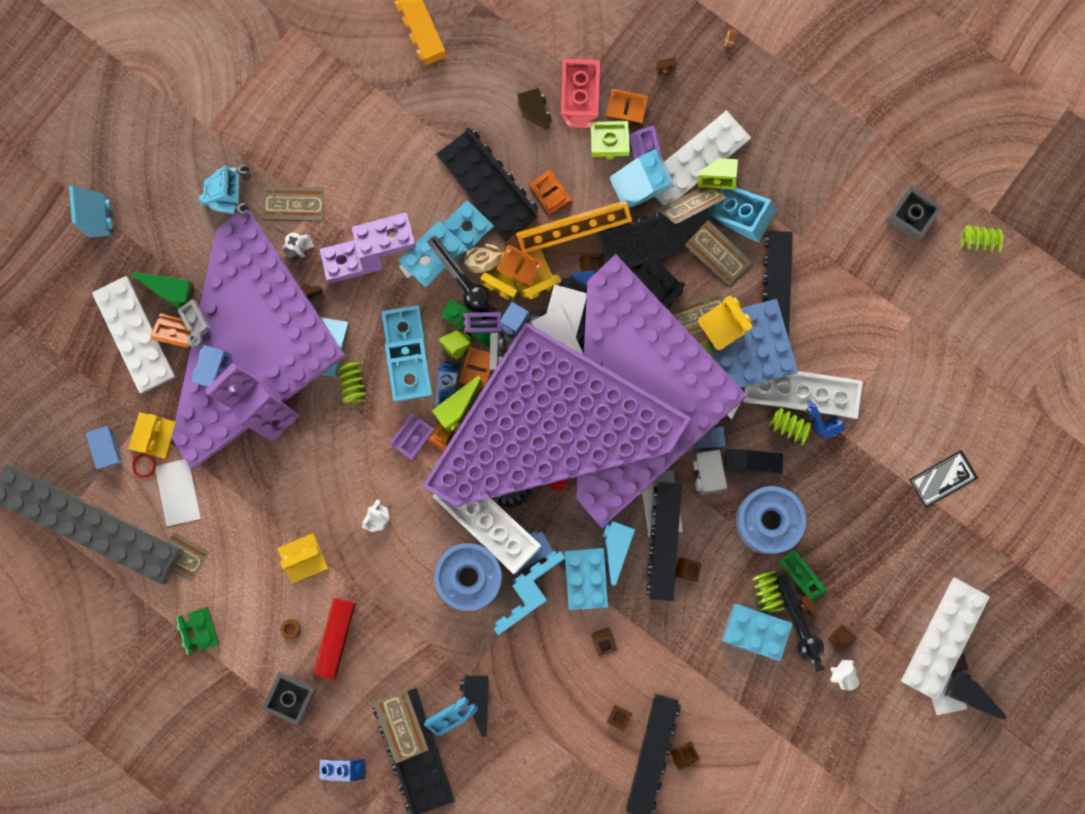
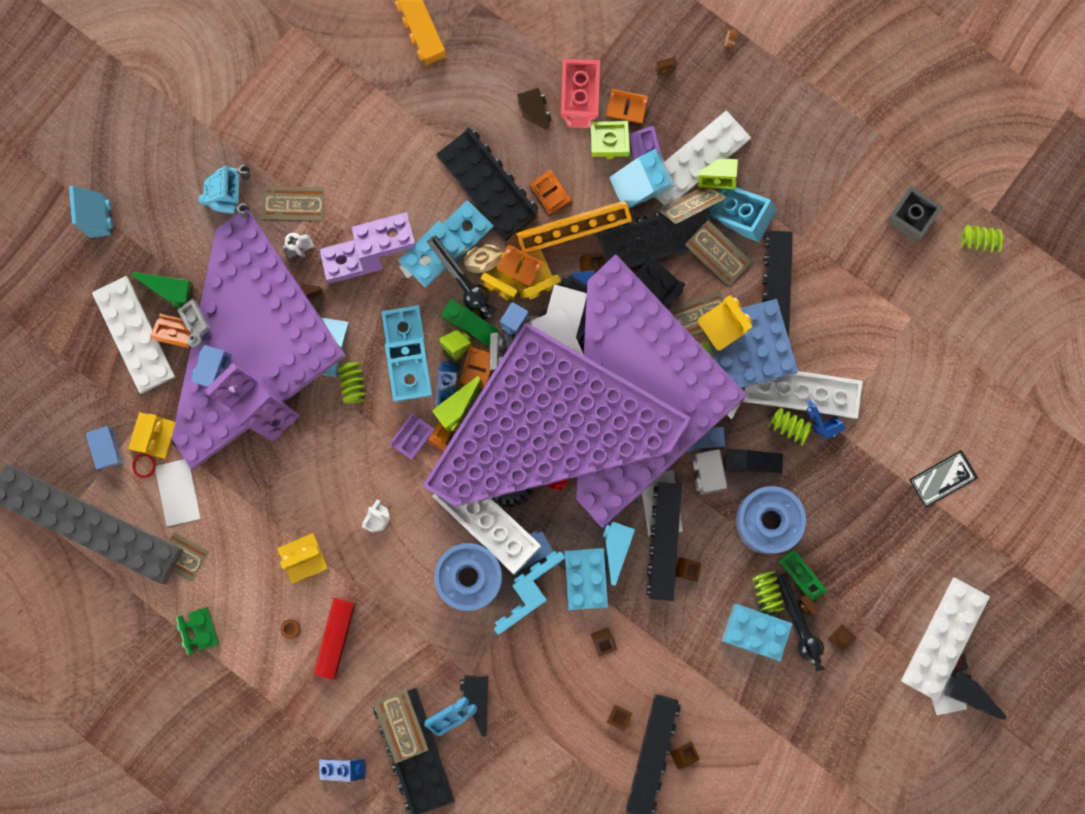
(289, 698): dark grey brick -> none
(468, 323): medium lavender tile -> none
(845, 675): white piece -> none

